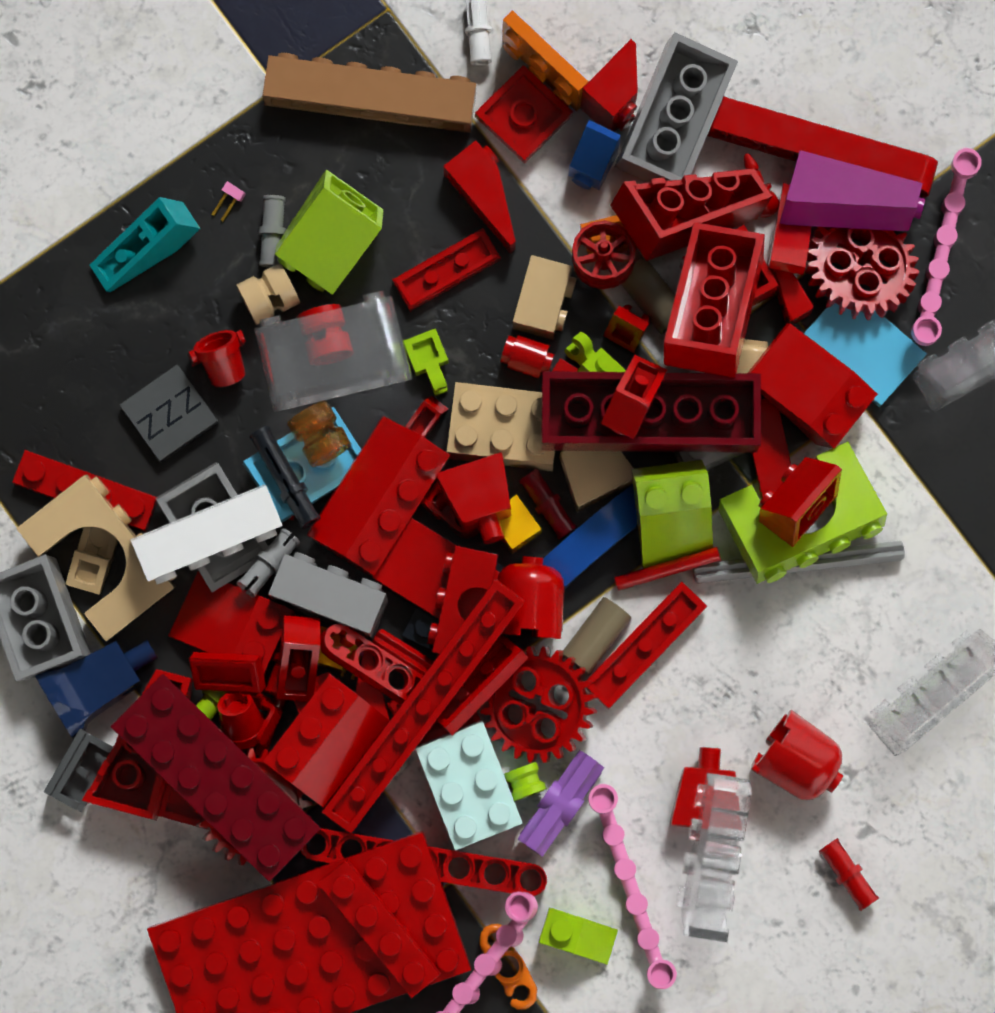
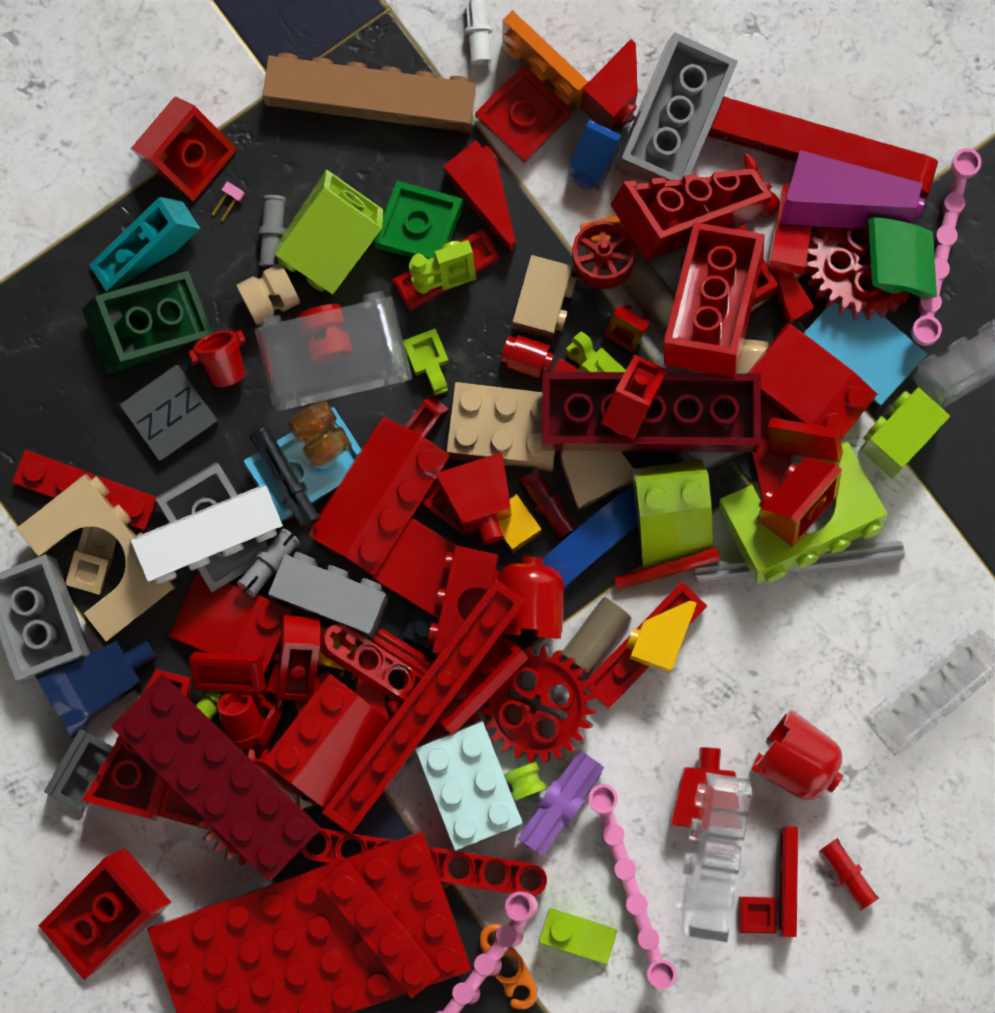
(104, 912): none -> red slope
(146, 321): none -> dark green slope
(184, 148): none -> red slope
(418, 221): none -> green plate
(449, 268): none -> lime plate
(661, 637): none -> yellow slope
(758, 915): none -> red tile
(788, 881): none -> red tile
(805, 439): none -> red tile
(902, 258): none -> green slope
(908, 429): none -> lime brick

